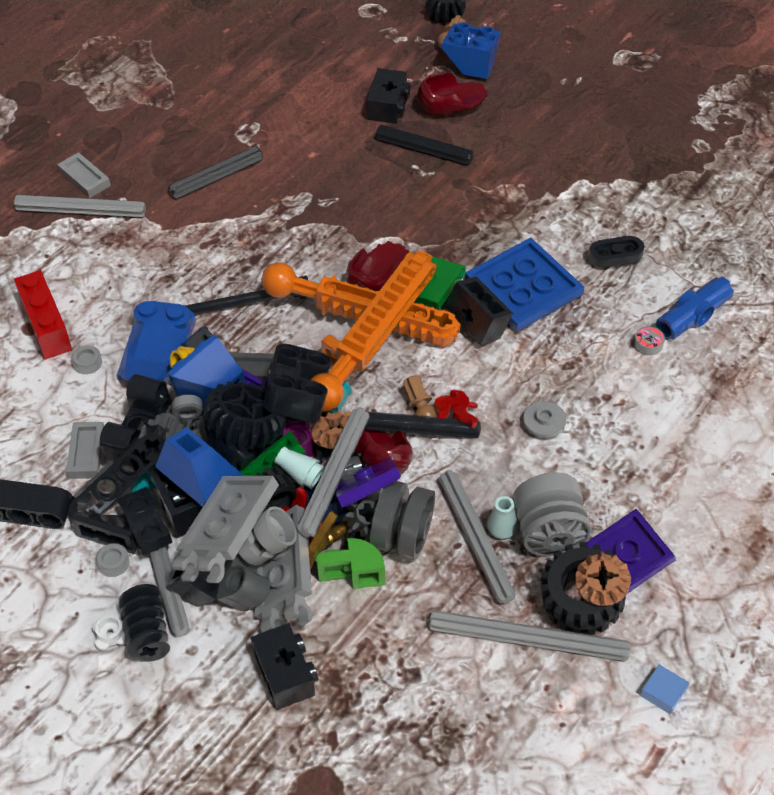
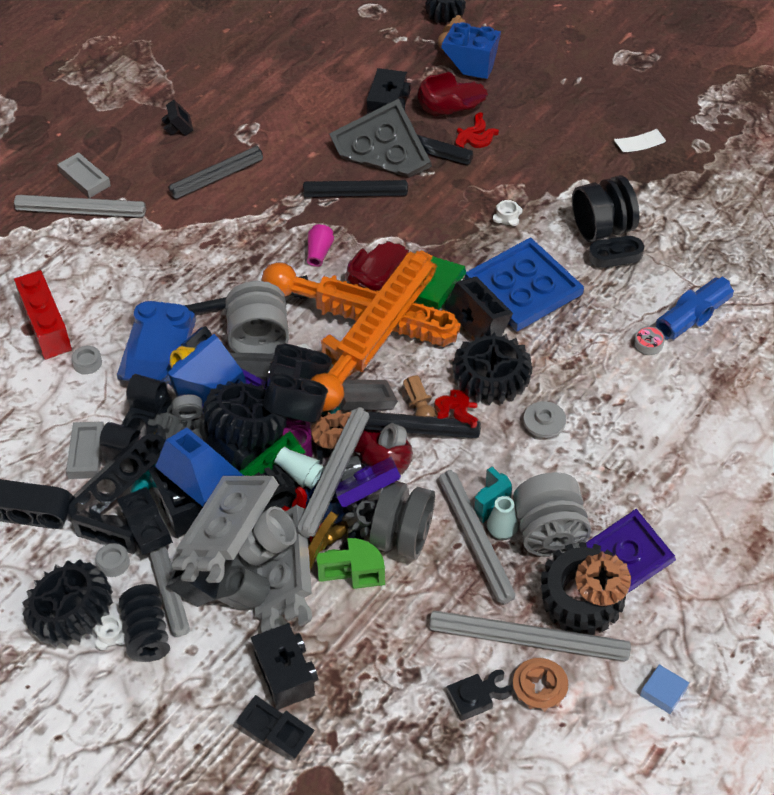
(72, 595): none -> black gear
(177, 119): none -> black tile
(256, 318): none -> light grey wheel
(274, 729): none -> black slope
(319, 242): none -> dark pink cone
(355, 188): none -> black axle
(368, 395): none -> flat silver tile
(383, 142): none -> dark grey plate
(392, 436): none -> light grey tile
(472, 134): none -> red piece
(474, 373): none -> black gear
(474, 696): none -> black plate
(496, 486): none -> teal bracket
(507, 213): none -> white plate
(533, 671): none -> nougat gear
(605, 208): none -> black wheel
(641, 141): none -> white sticker

